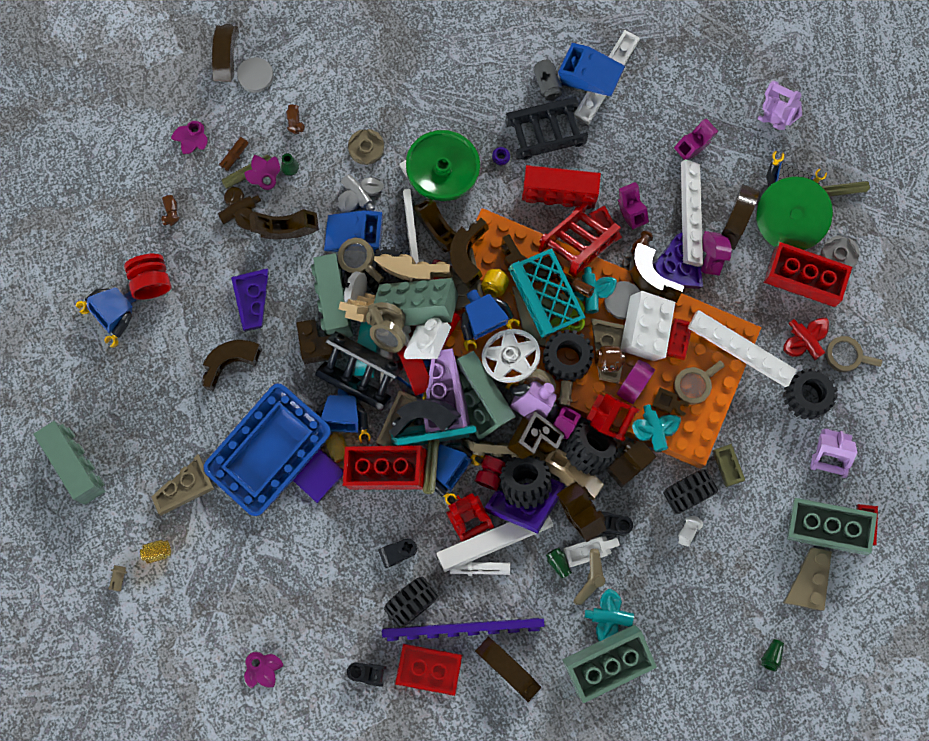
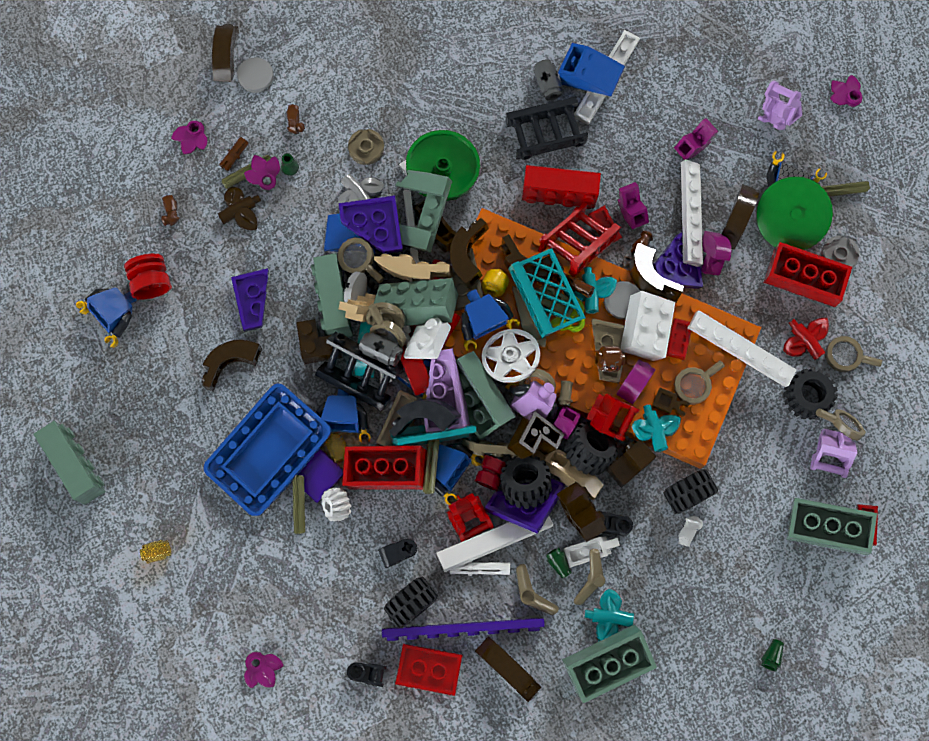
(117, 578): dark tan pin -> none
(185, 487): dark tan wing -> none
(284, 227): dark brown arch -> none
(298, 504): none -> olive axle
(336, 504): none -> white gear
(372, 343): none -> dark grey piece
(374, 222): none -> dark purple plate
(437, 191): none -> sand green wedge
(501, 151): dark purple plate -> none
(528, 595): none -> dark tan piece
(572, 341): black tyre -> none
(728, 465): olive plate -> none
(811, 583): dark tan wing -> none
(843, 92): none -> magenta plate
(844, 423): none -> dark tan piece

